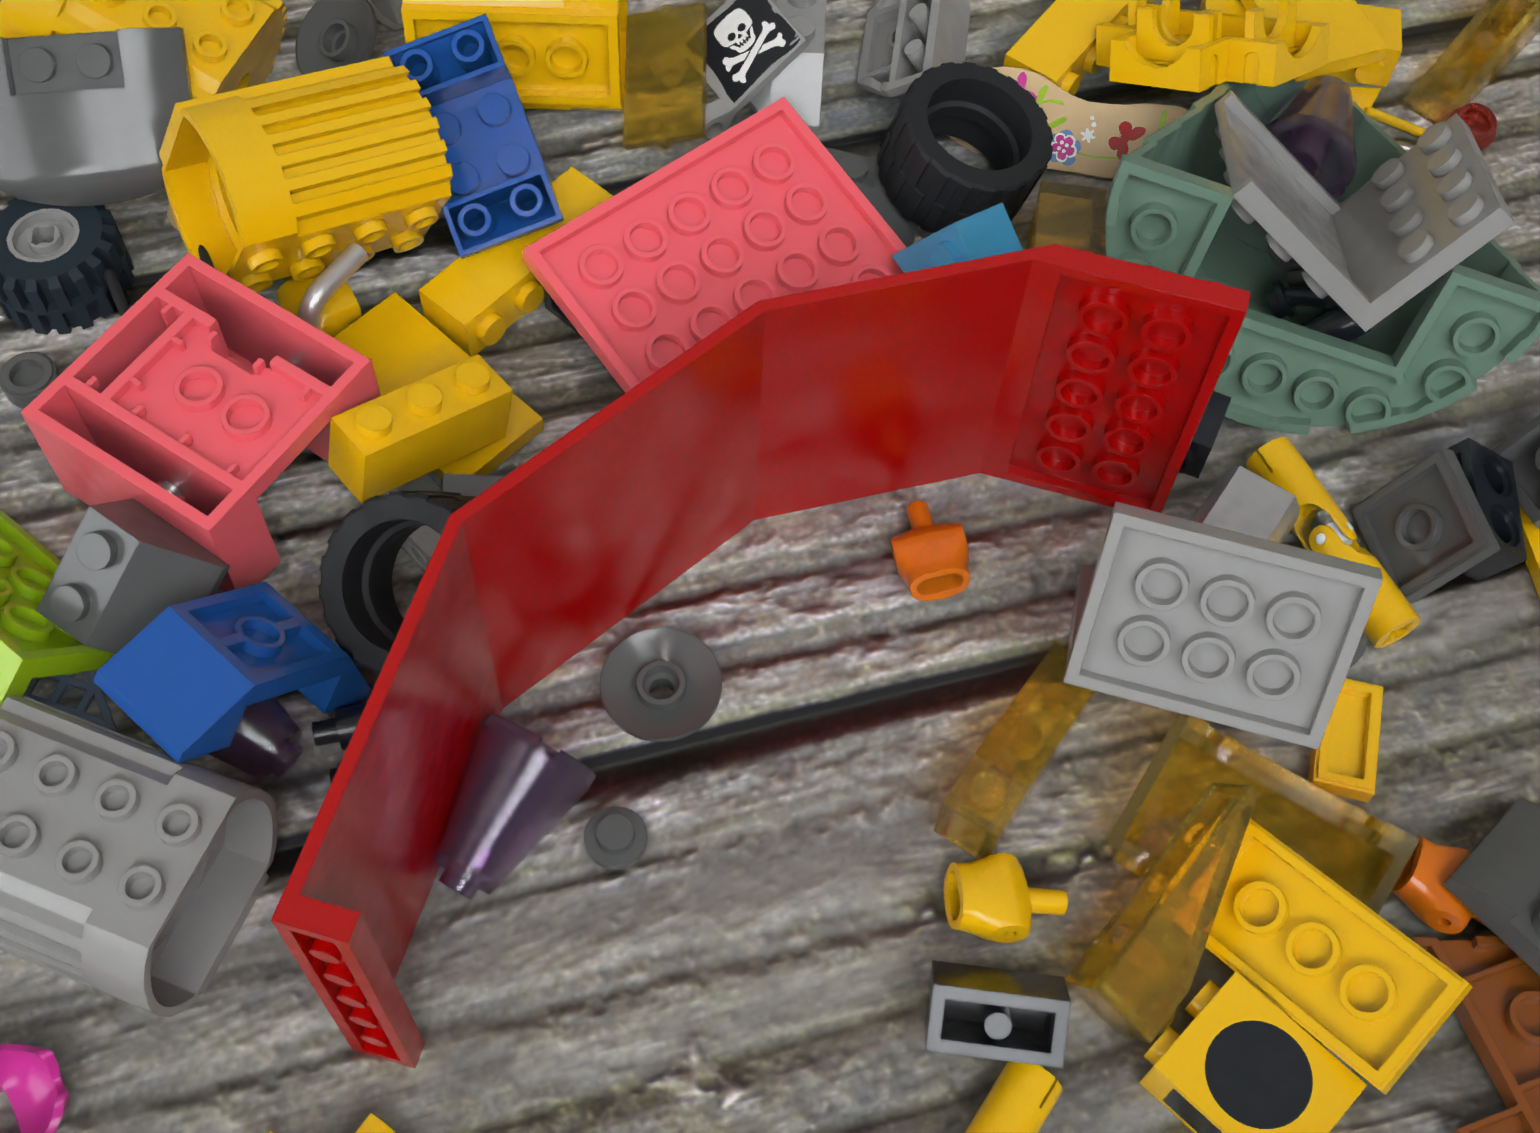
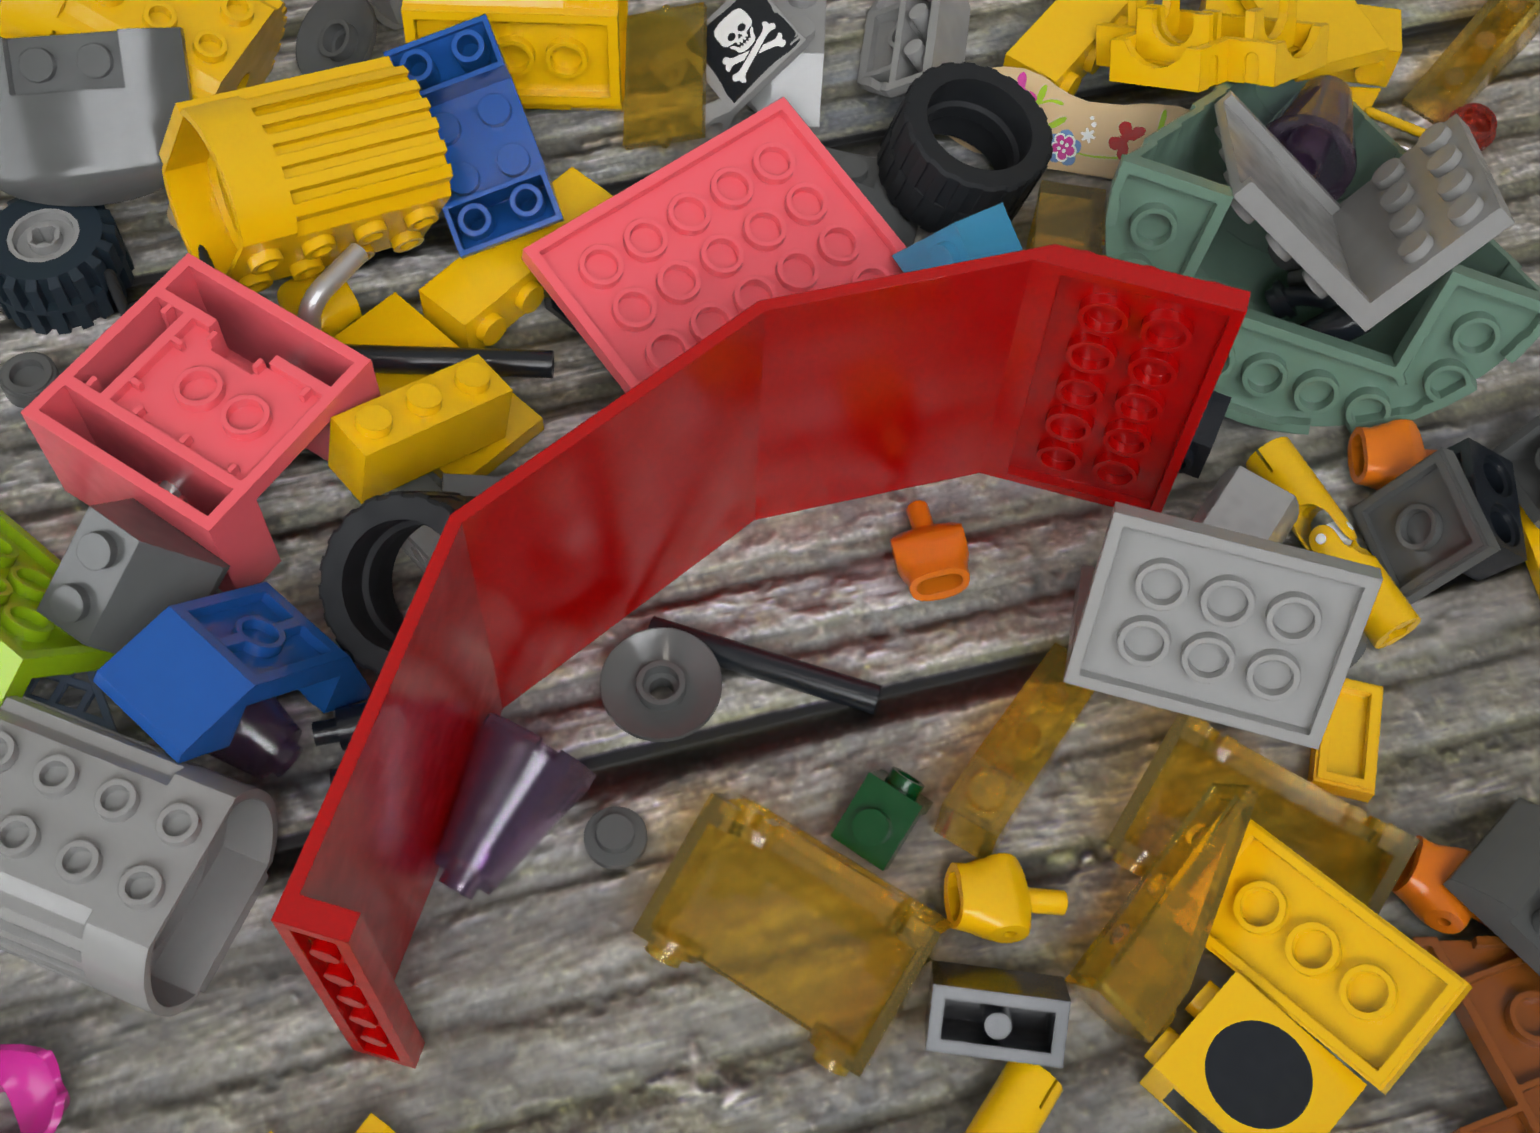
(433, 359): none -> black piece
(784, 670): none -> black piece
(793, 927): none -> clear yellow windscreen
(882, 816): none -> dark green bracket
(1384, 452): none -> orange piece

